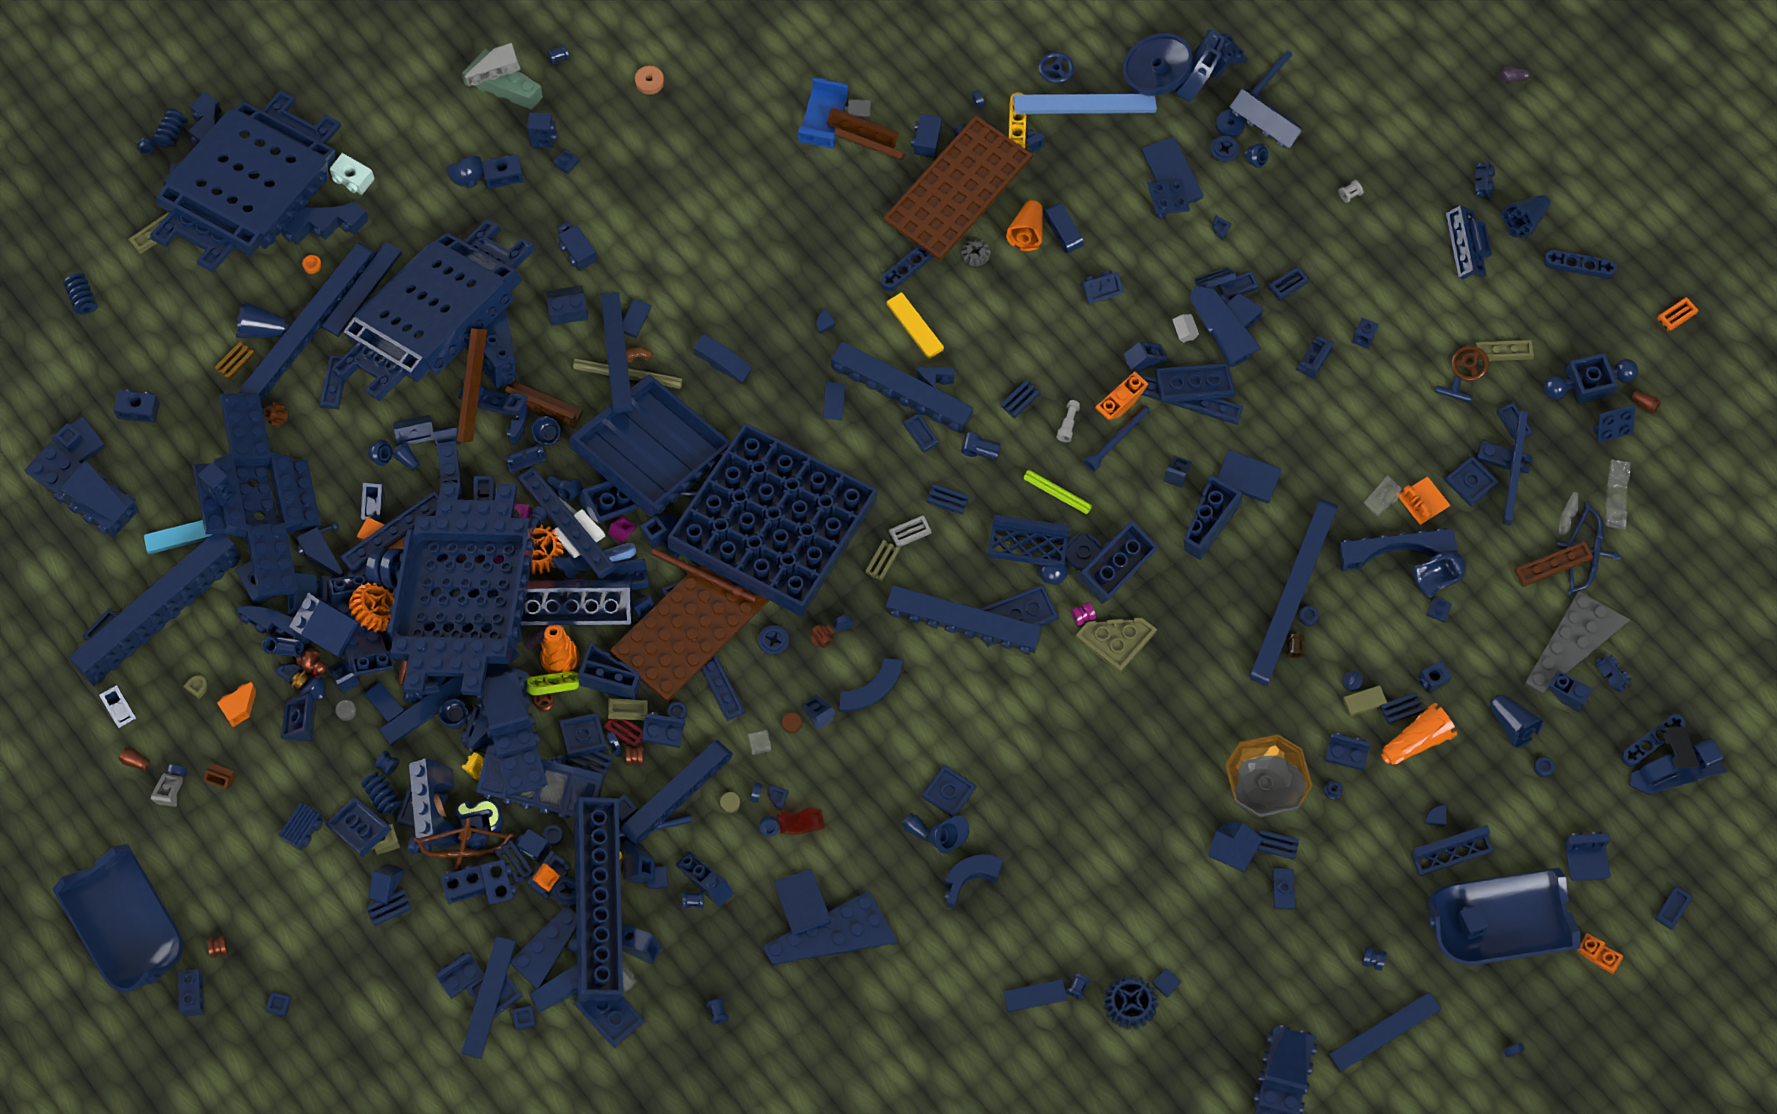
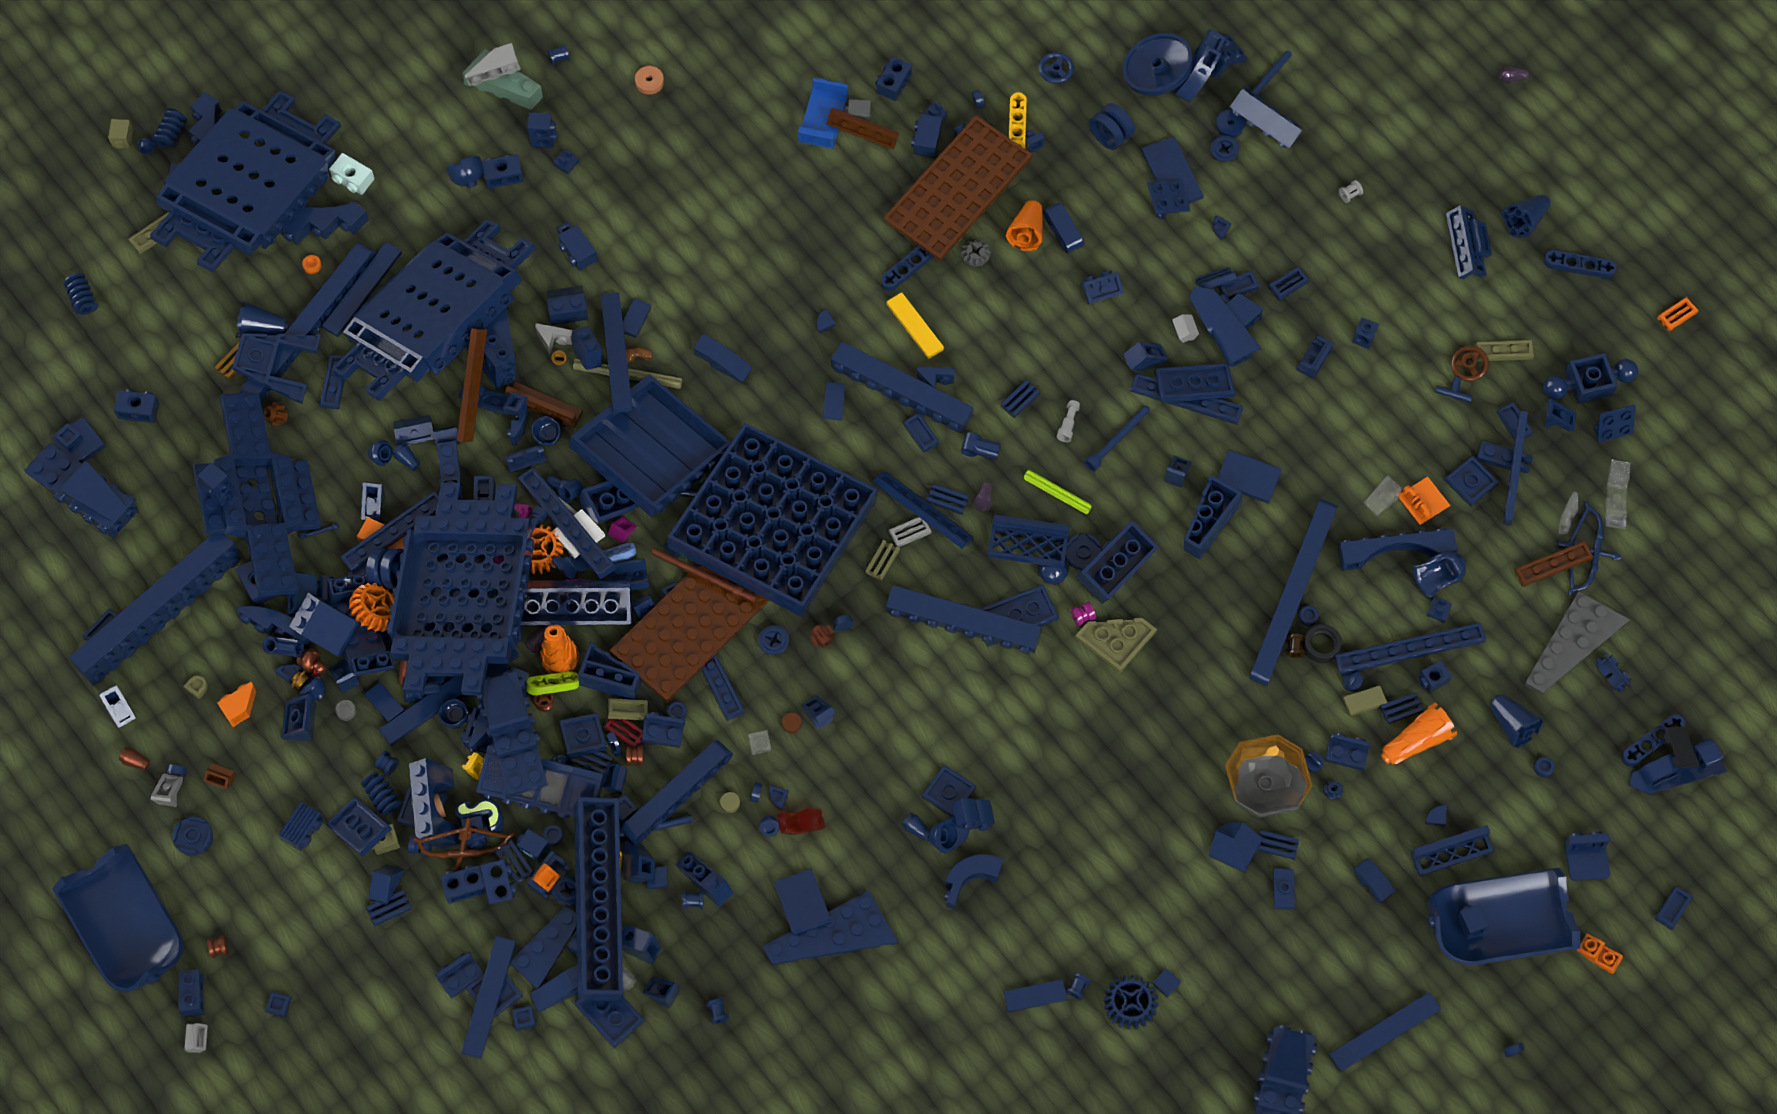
(120, 133): none -> olive brick
(175, 537): medium azure tile -> none
(192, 836): none -> dark blue tile
(196, 1038): none -> light grey piece
(258, 354): none -> dark blue wing
(318, 552): dark blue slope -> none
(551, 334): none -> light grey slope
(559, 354): none -> pearl gold hinge
(587, 348): none -> dark blue brick
(615, 778): none -> dark blue piece
(658, 529): dark blue slope -> none
(661, 991): none -> dark blue slope
(870, 144): reddish brown tile -> none
(875, 690): dark blue tile -> none
(896, 79): none -> dark blue brick
(923, 509): none -> dark blue tile
(936, 110): none -> dark blue tile
(973, 814): none -> dark blue brick
(983, 500): none -> clear purple cone
(1084, 103): medium blue tile -> none
(1111, 126): none -> dark blue wheel
(1122, 397): orange slope -> none
(1257, 155): dark blue cone -> none
(1314, 762): none -> dark blue tile
(1326, 630): none -> black tyre
(1371, 958): dark blue wheel -> none
(1373, 877): none -> dark blue slope
(1410, 648): none -> dark blue tile
(1486, 186): dark blue hinge -> none
(1559, 415): none -> dark blue slope
(1570, 691): dark blue slope -> none
(1646, 402): copper cone -> none

